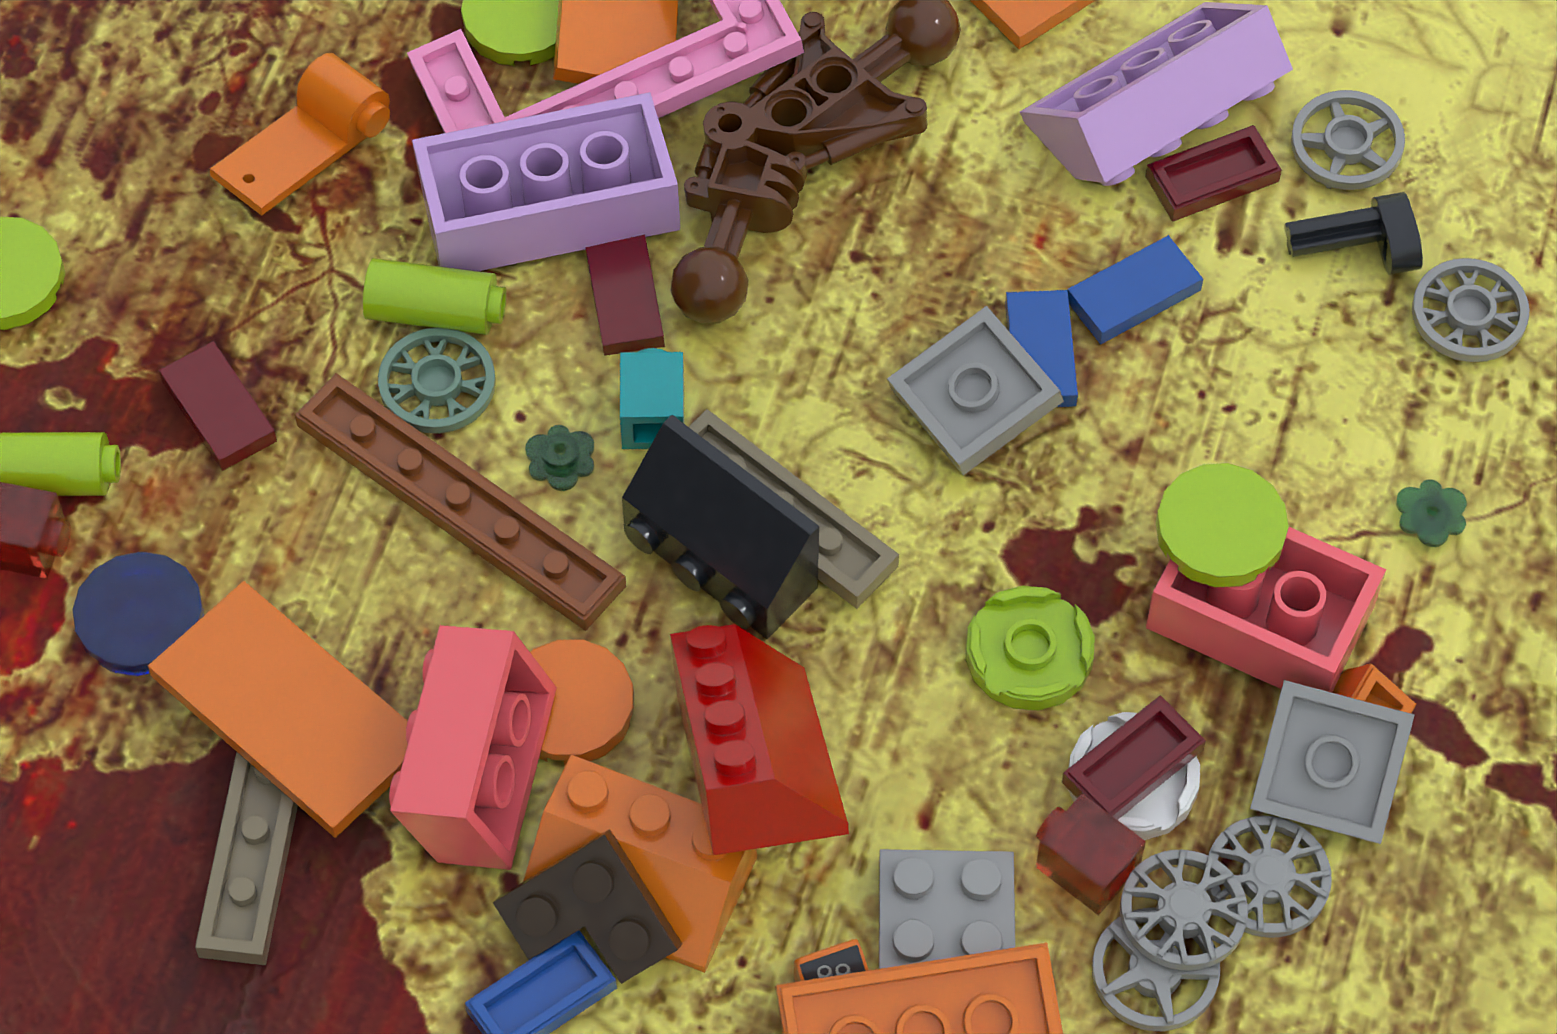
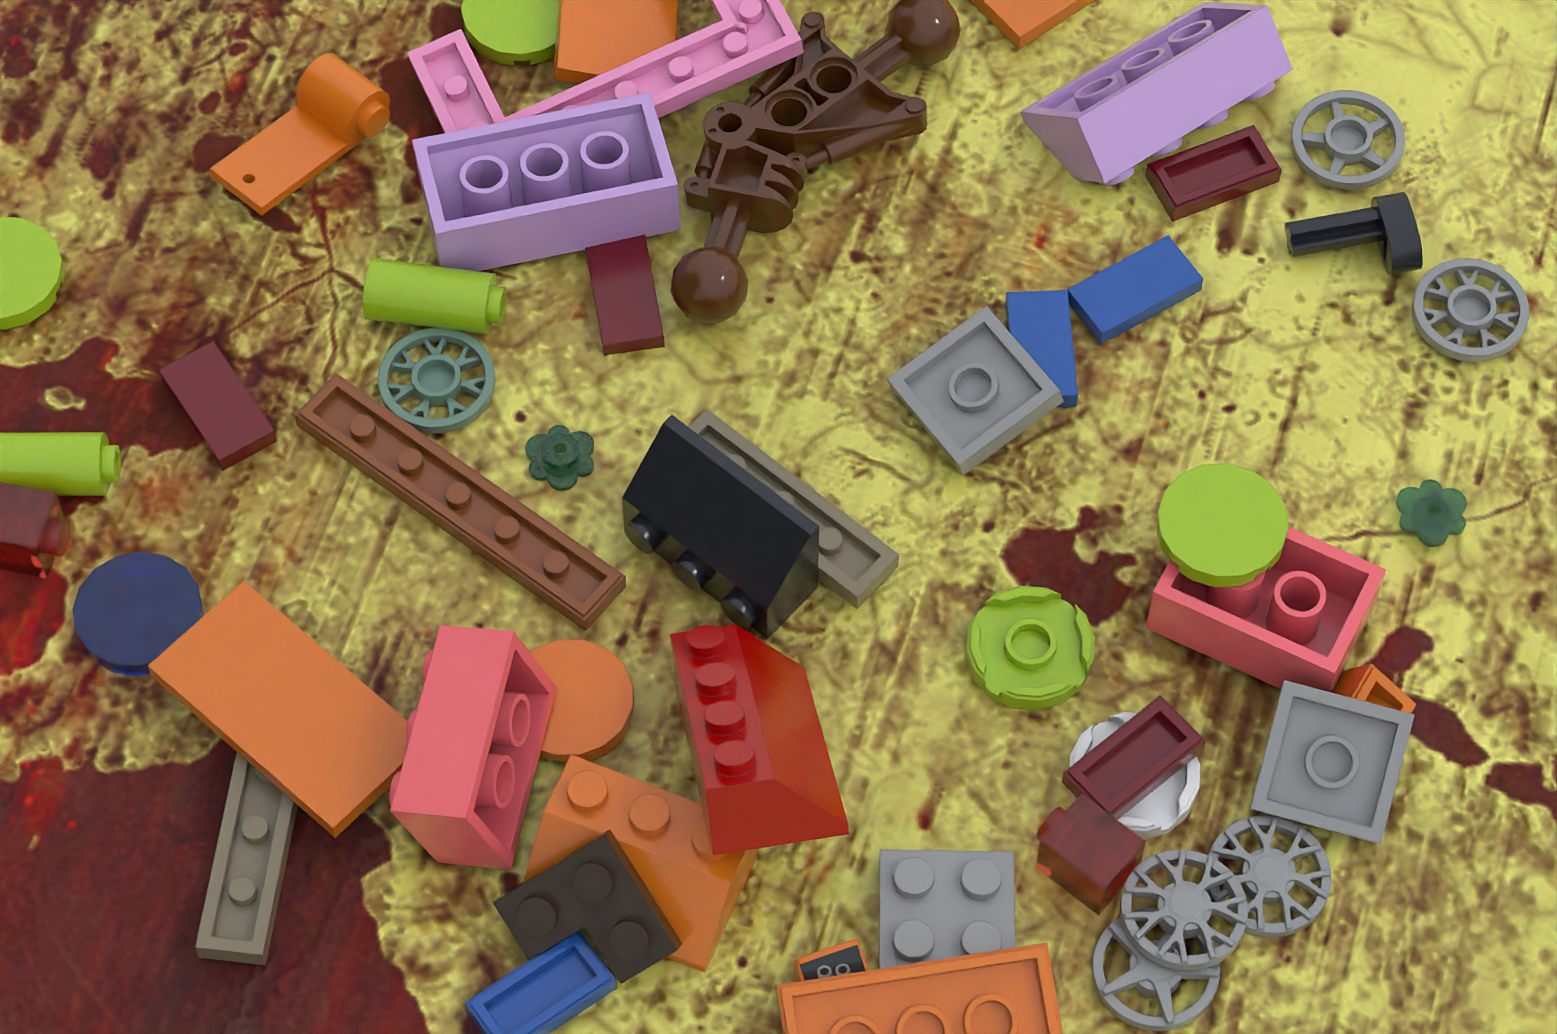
(649, 394): teal brick -> none

